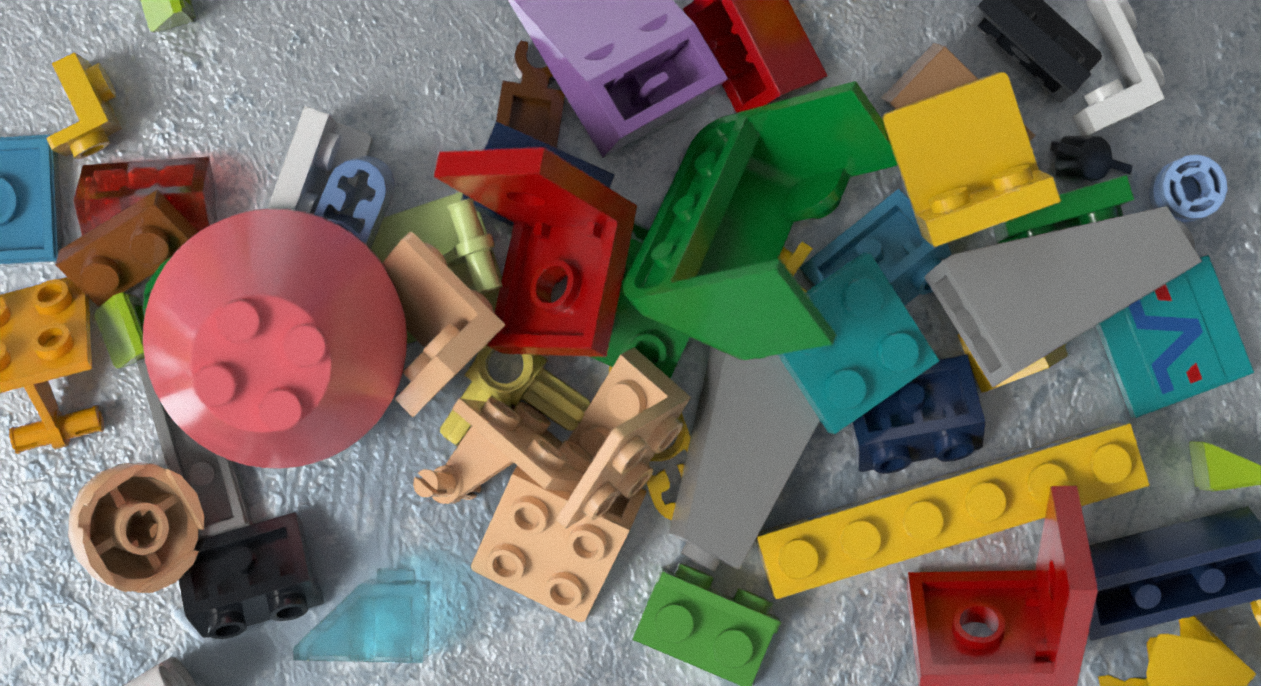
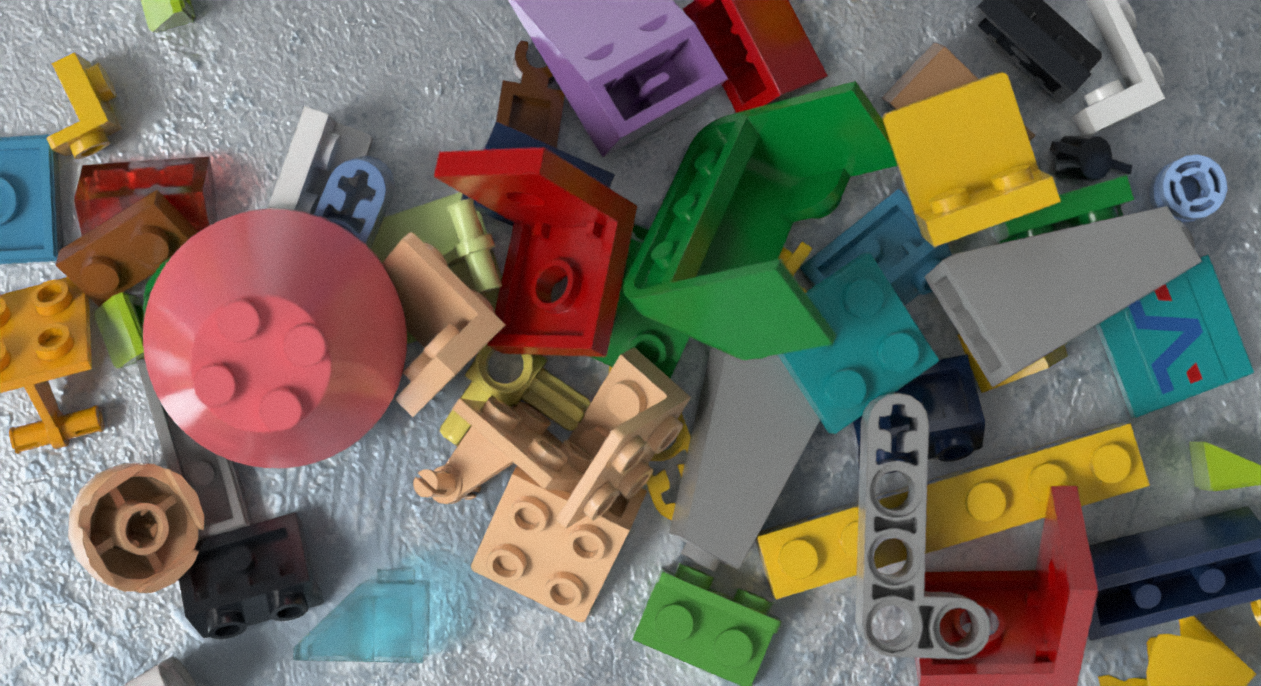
(907, 523): none -> light grey beam

